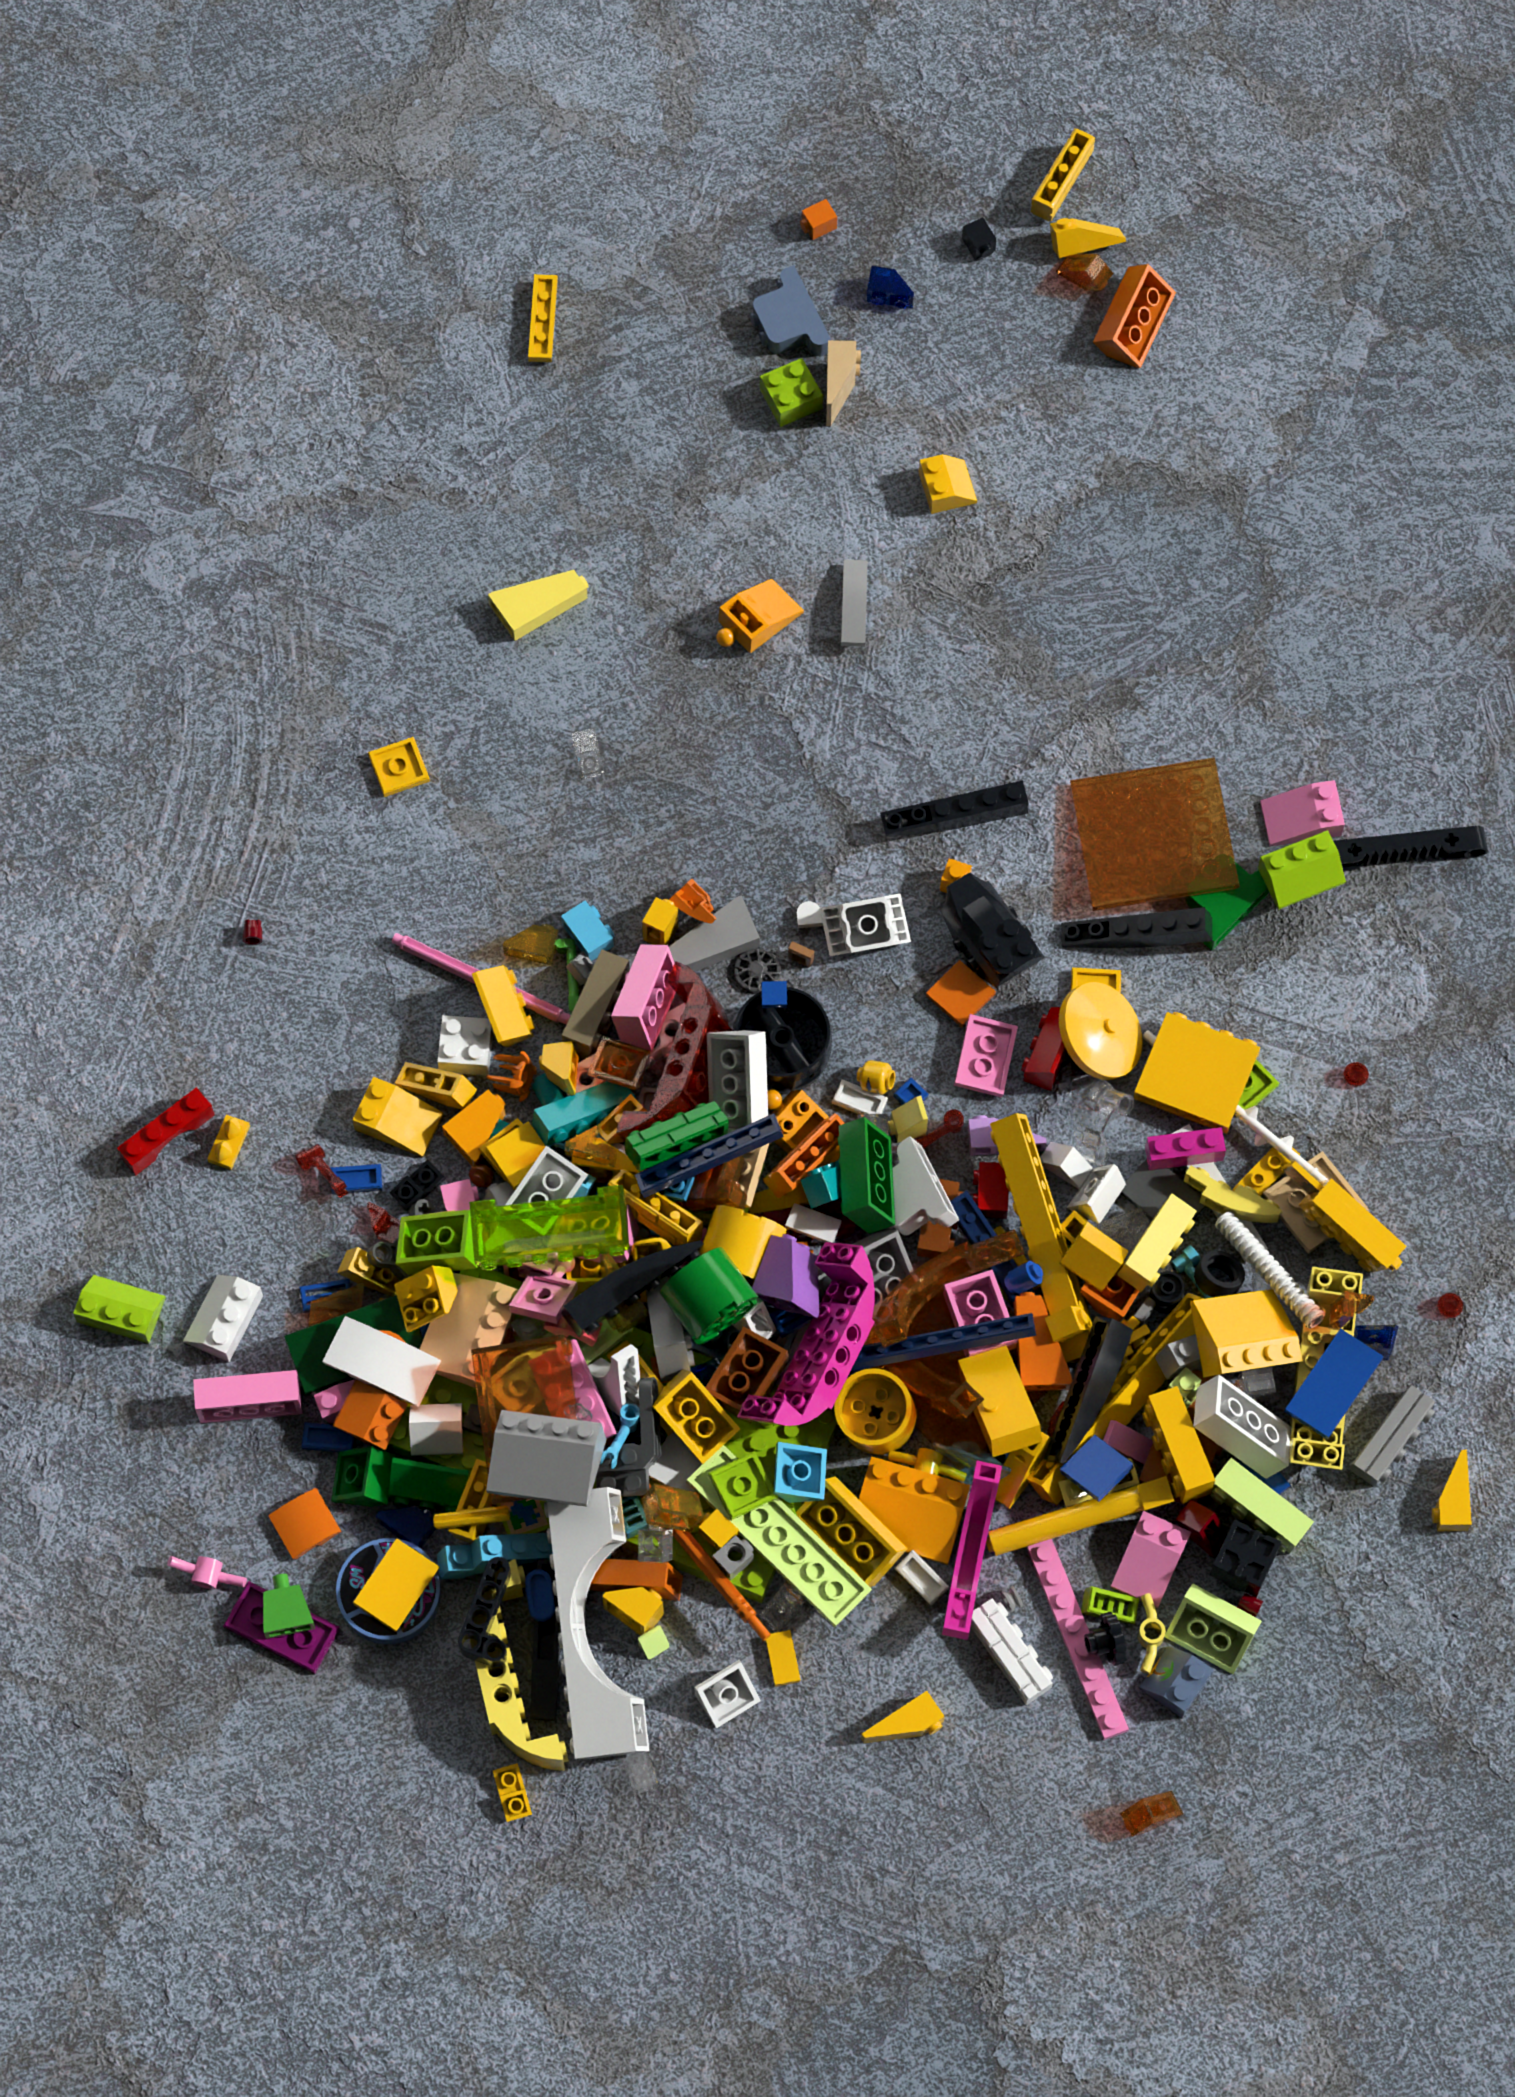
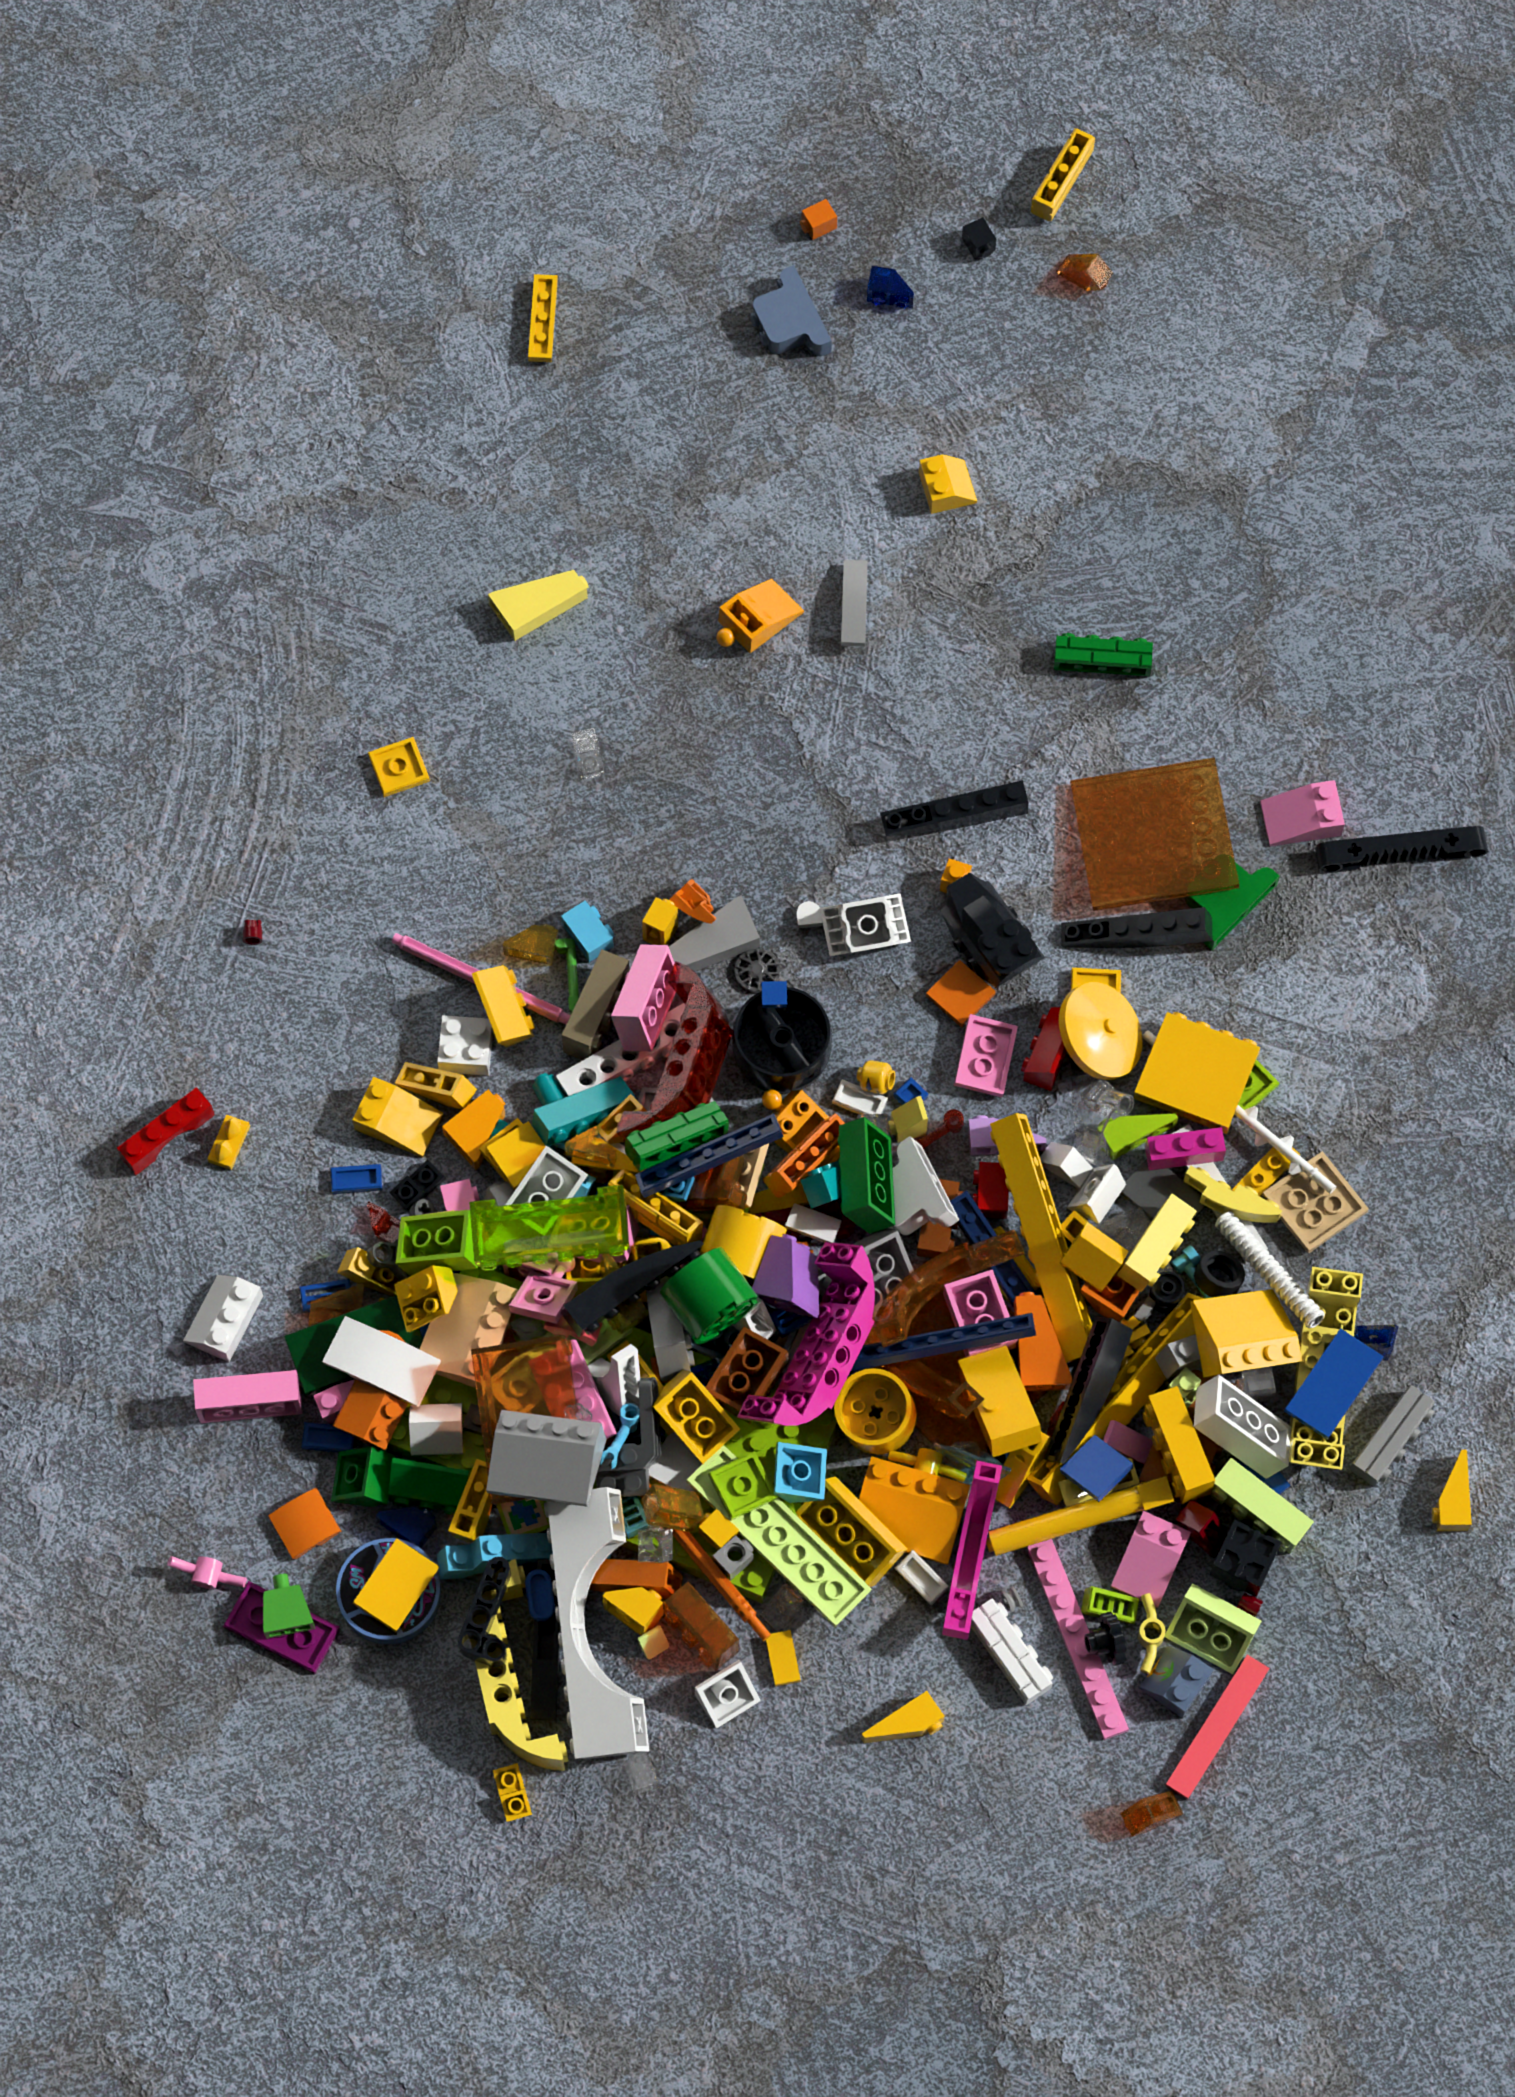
(119, 1308): lime slope -> none
(313, 1158): clear red brick -> none
(471, 1517): yellow axle -> none
(481, 1175): dark orange plate -> none
(519, 1083): orange piece -> none
(560, 1065): yellow slope -> none
(580, 968): light grey tile -> none
(619, 1063): clear orange slope -> none
(700, 1627): none -> clear orange brick
(738, 1075): white slope -> none
(791, 392): lime brick -> none
(801, 954): medium nougat tile -> none
(842, 367): tan slope -> none
(1023, 1277): blue brick -> none
(1067, 1323): yellow brick -> none
(1080, 236): yellow slope -> none
(1103, 655): none -> green brick
(1132, 1131): none -> lime slope
(1134, 315): orange slope -> none
(1217, 1727): none -> coral tile
(1302, 870): lime slope -> none
(1345, 1305): clear orange panel -> none
(1347, 1221): yellow piece -> none
(1356, 1074): clear red plate -> none
(1450, 1305): clear red plate -> none

